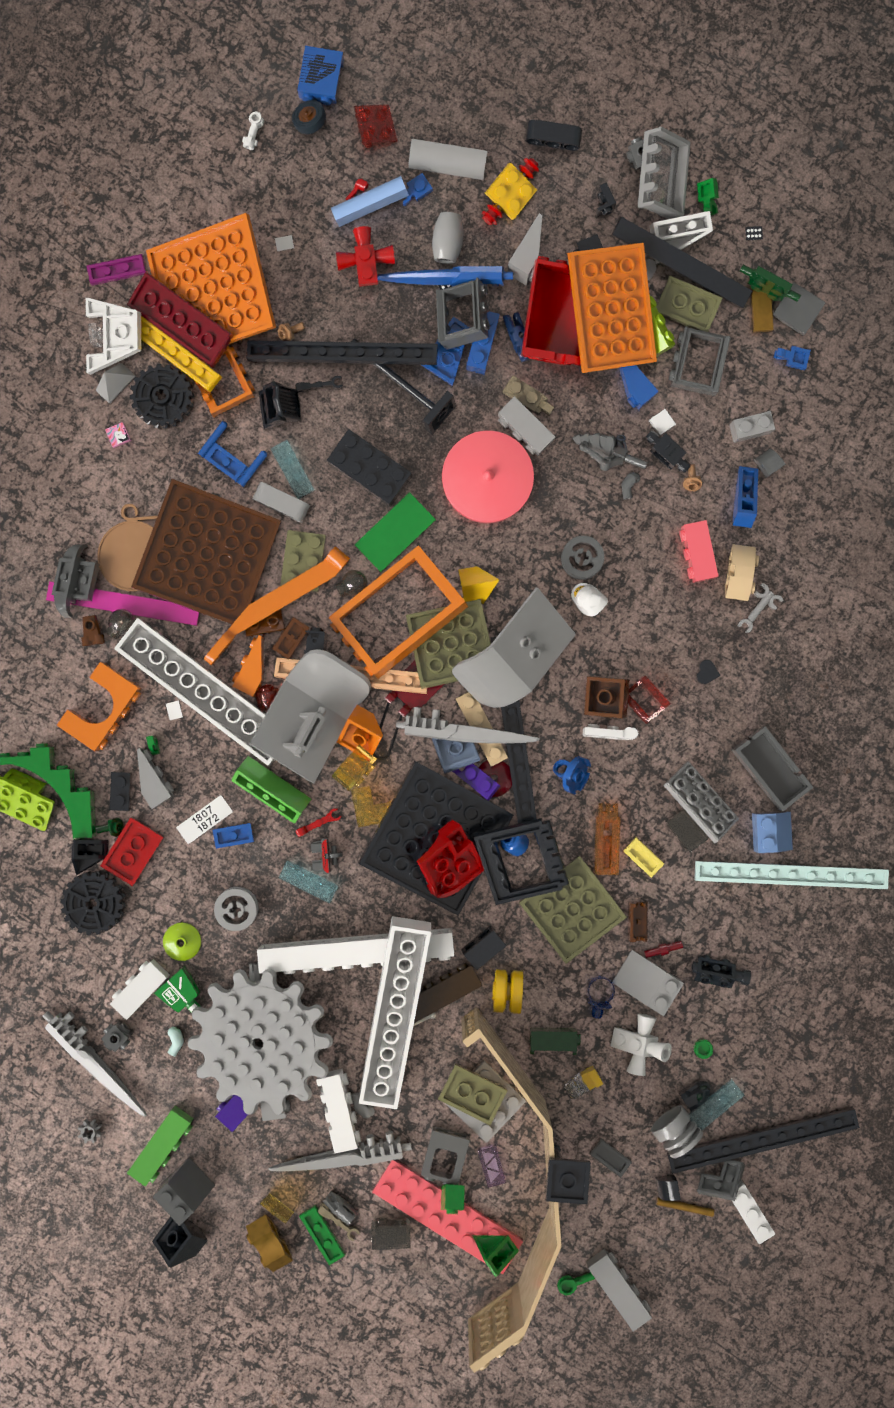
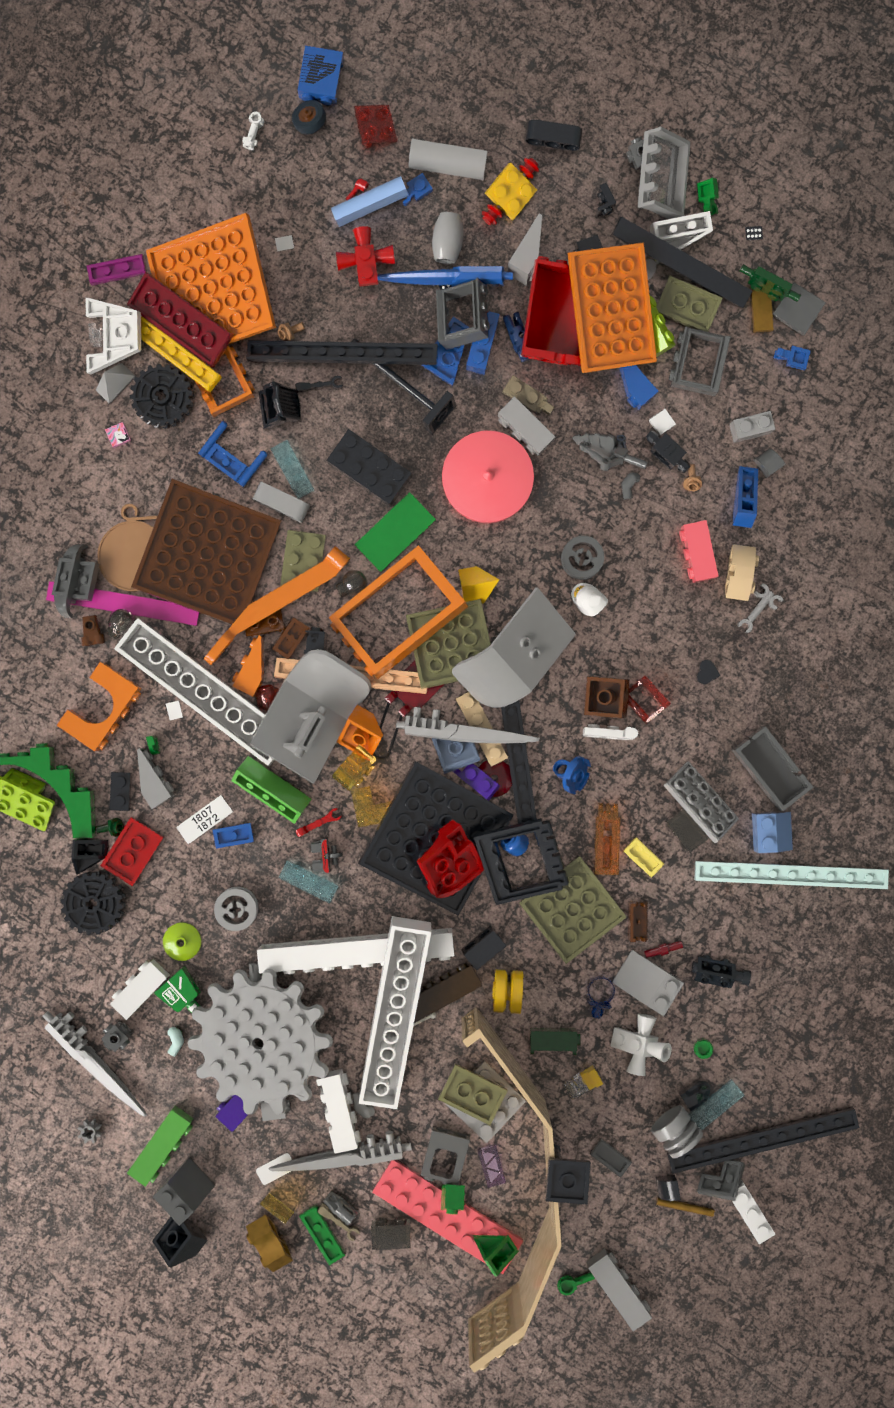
(267, 1176): none -> white sticker

